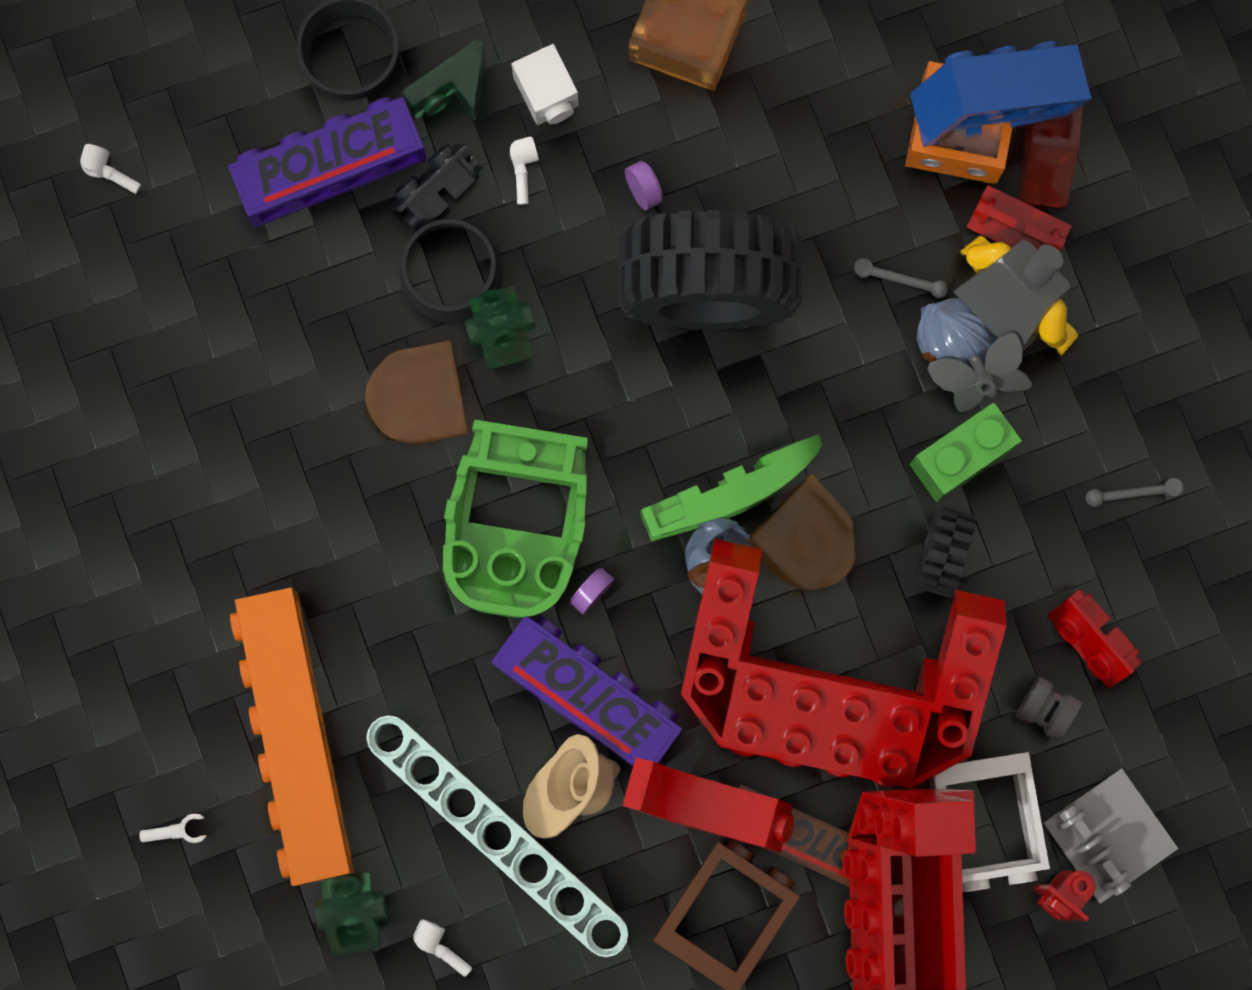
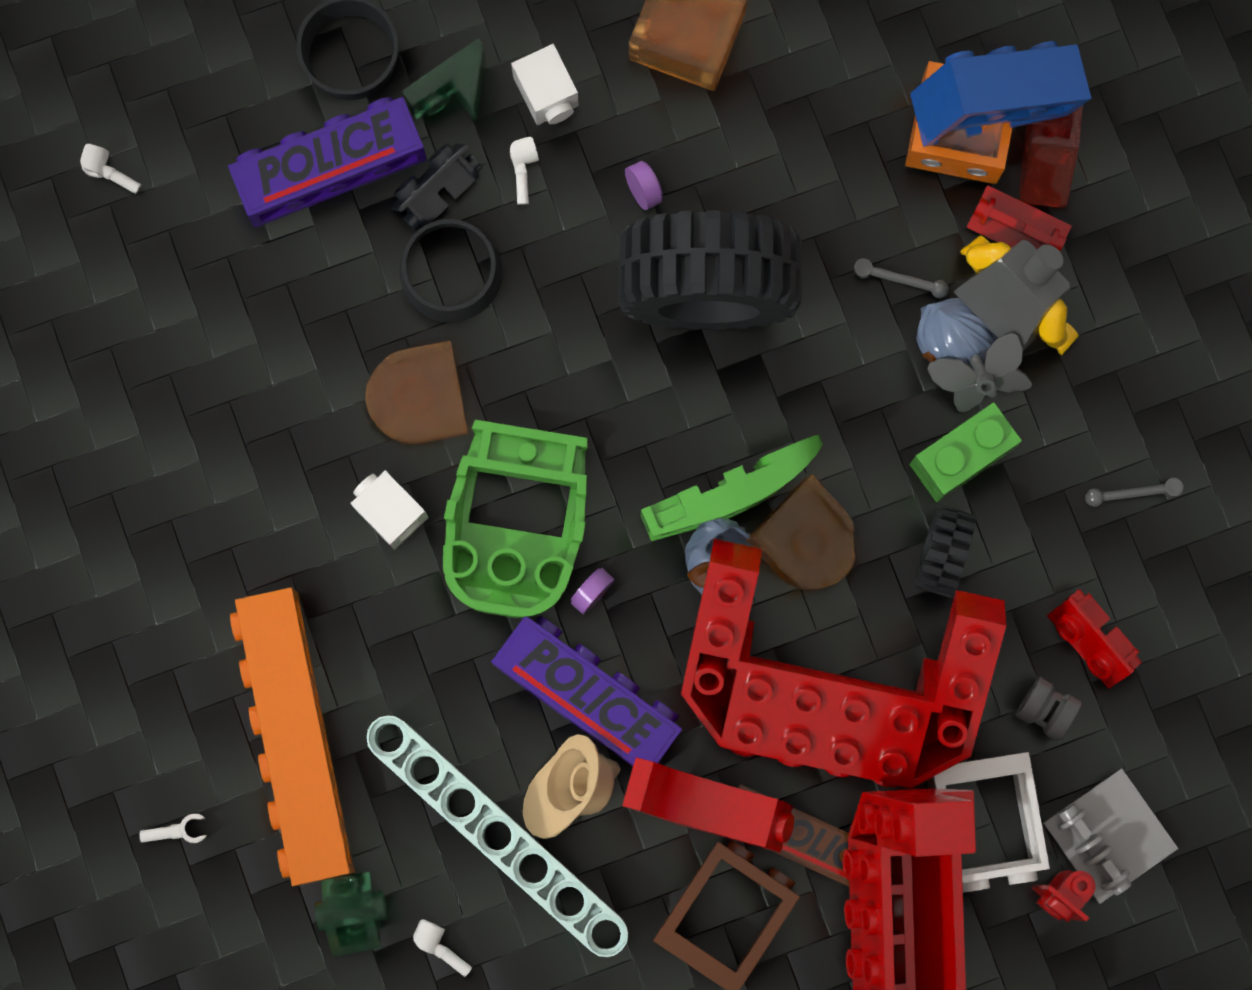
(388, 508): none -> white brick
(500, 326): clear green brick -> none

